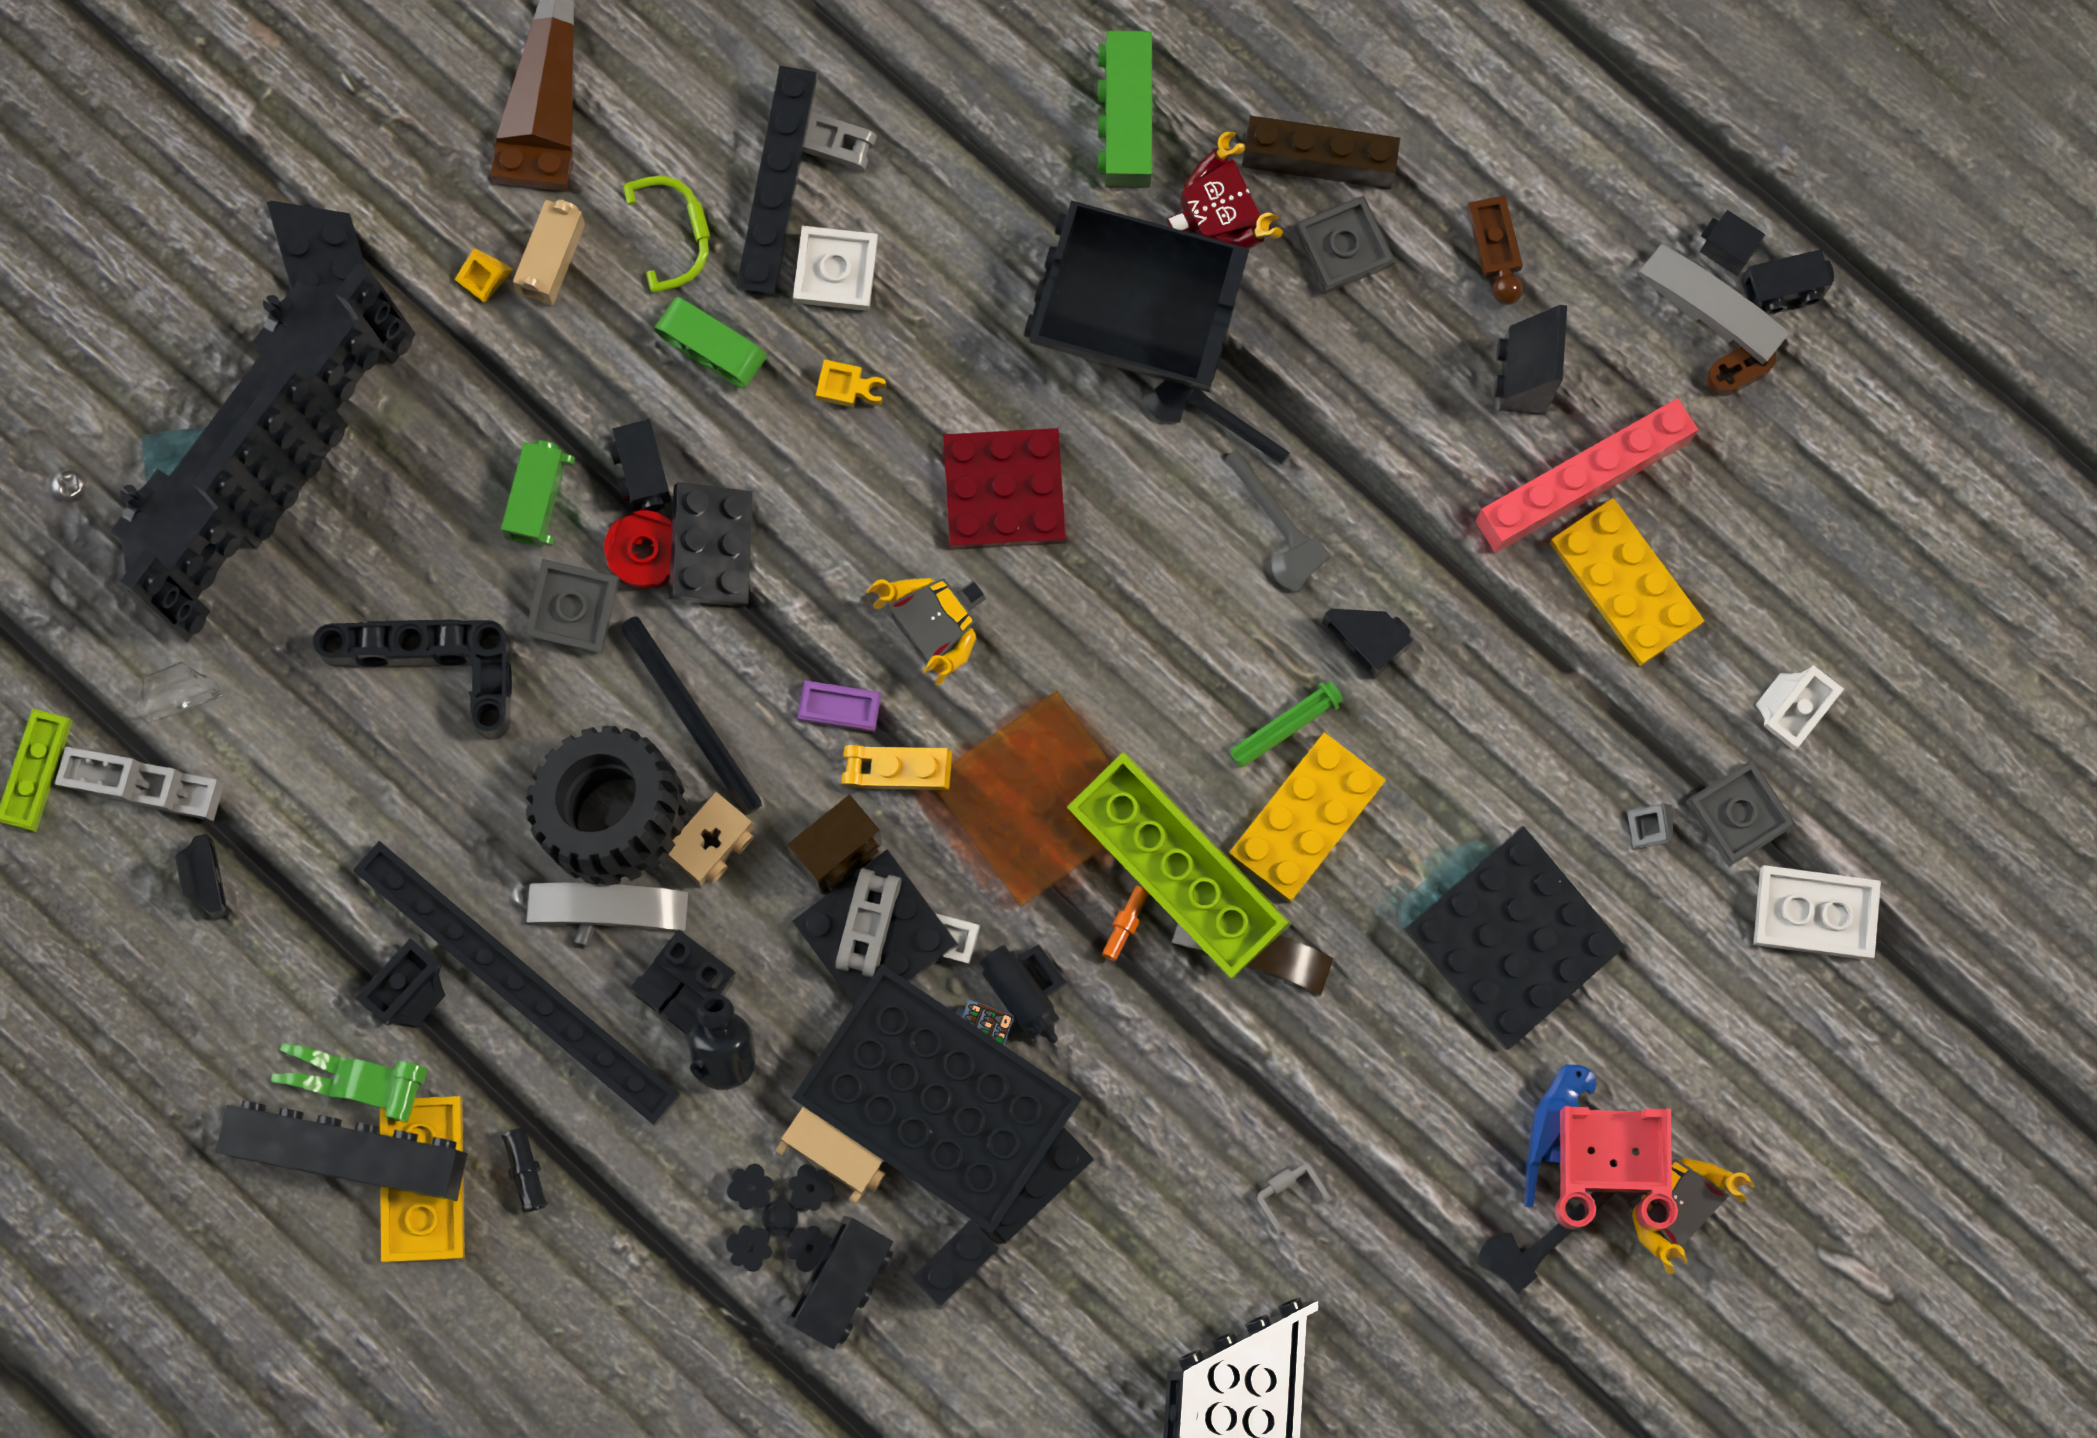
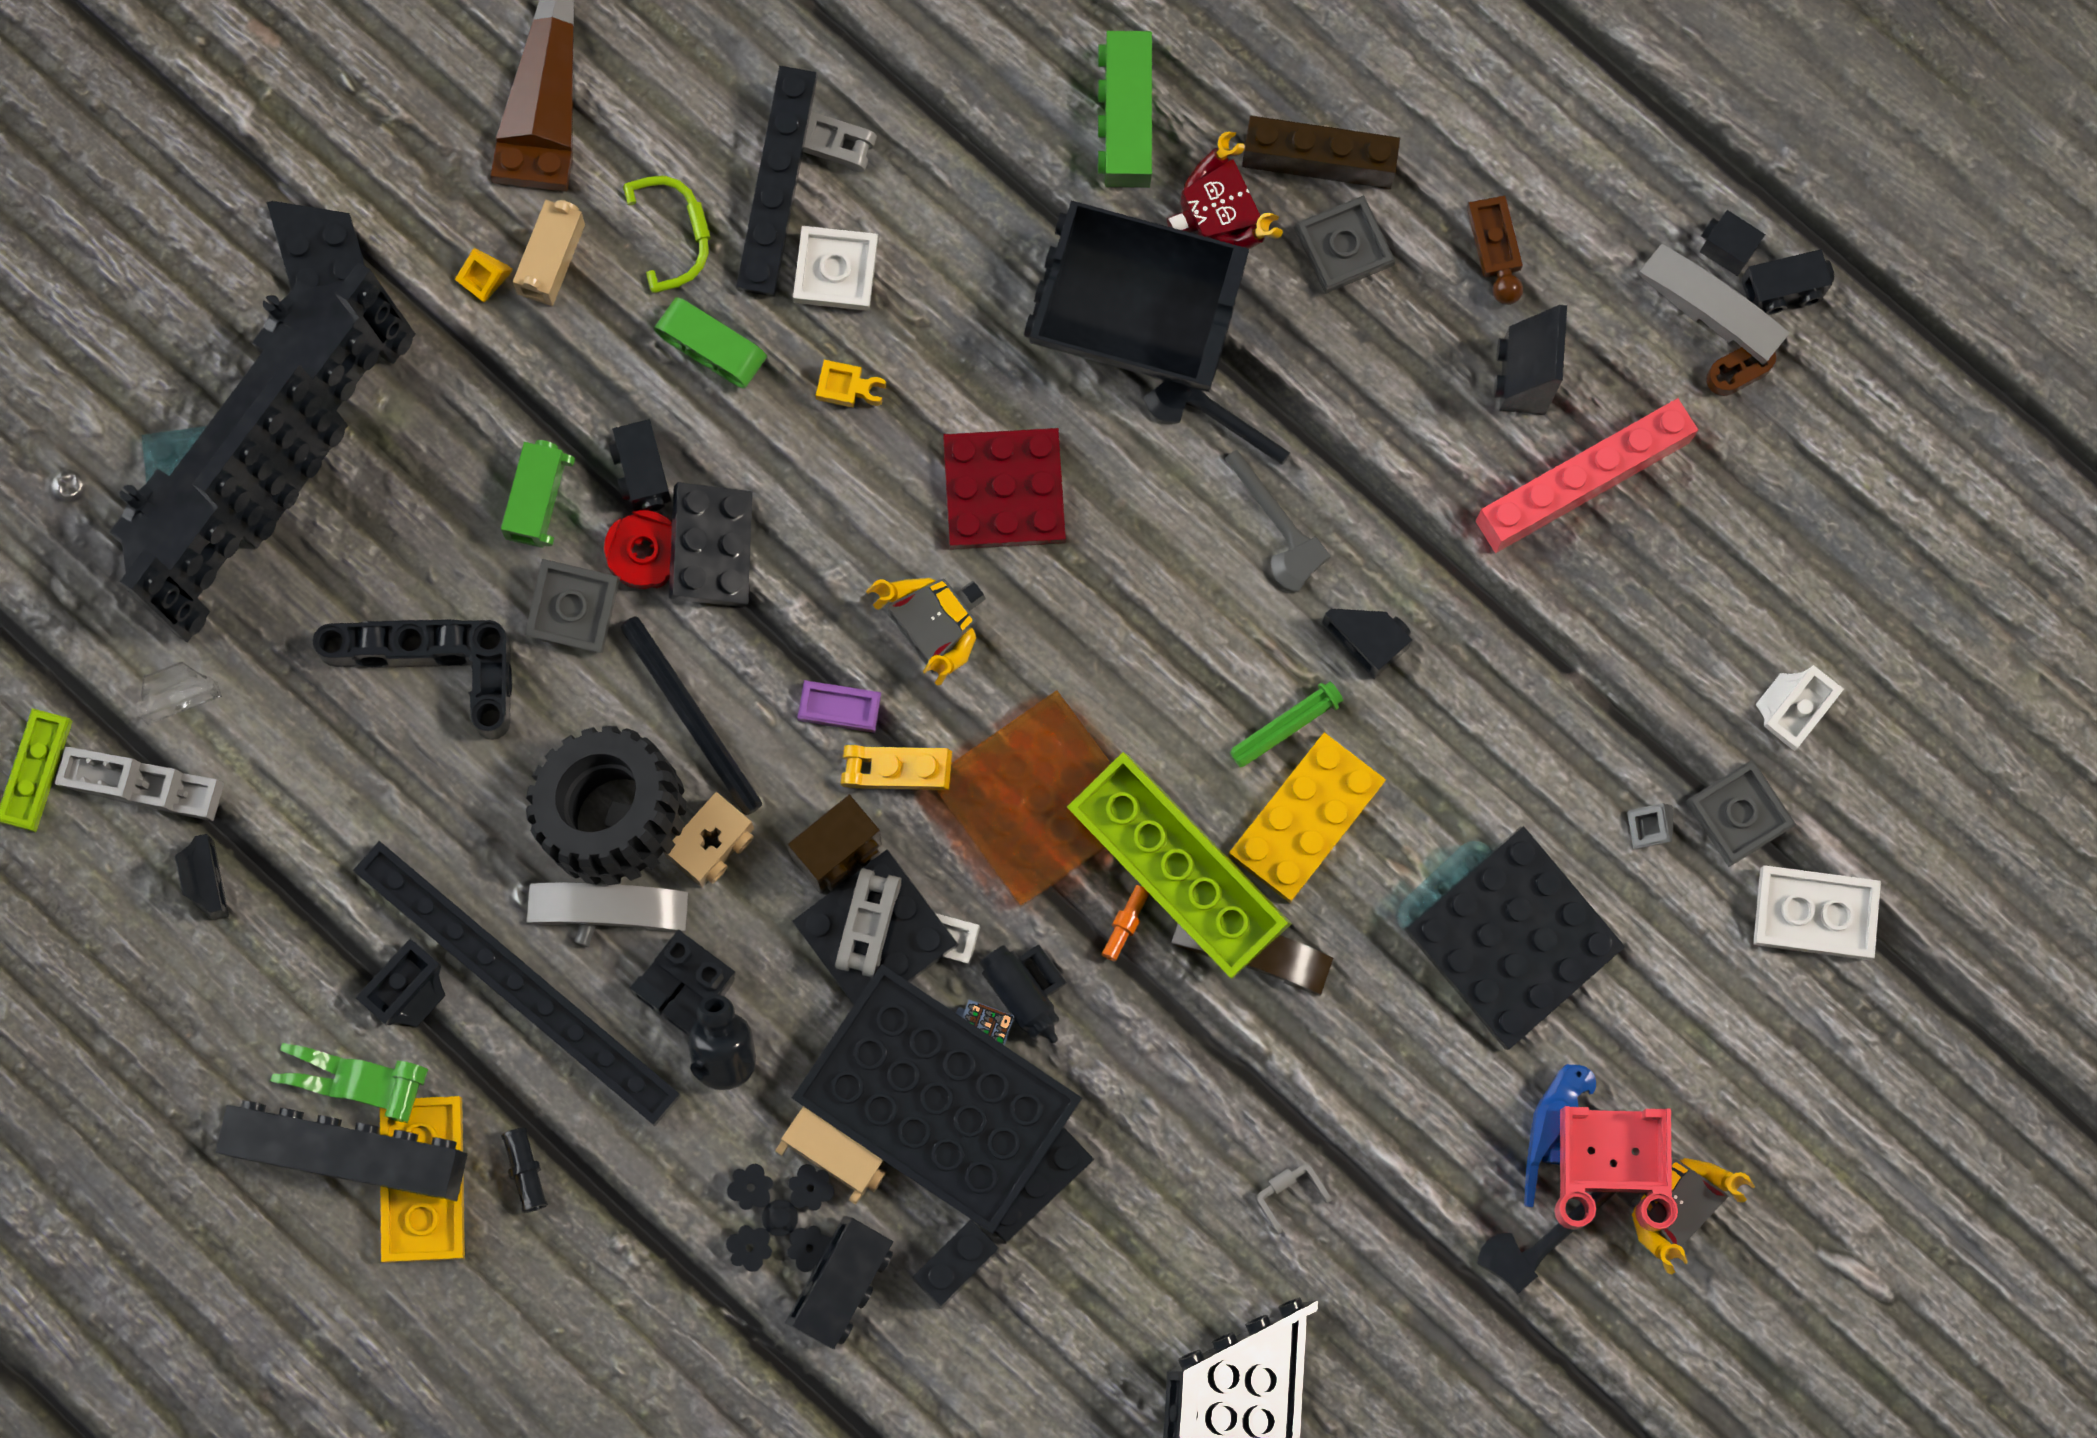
(1626, 582): yellow plate -> none

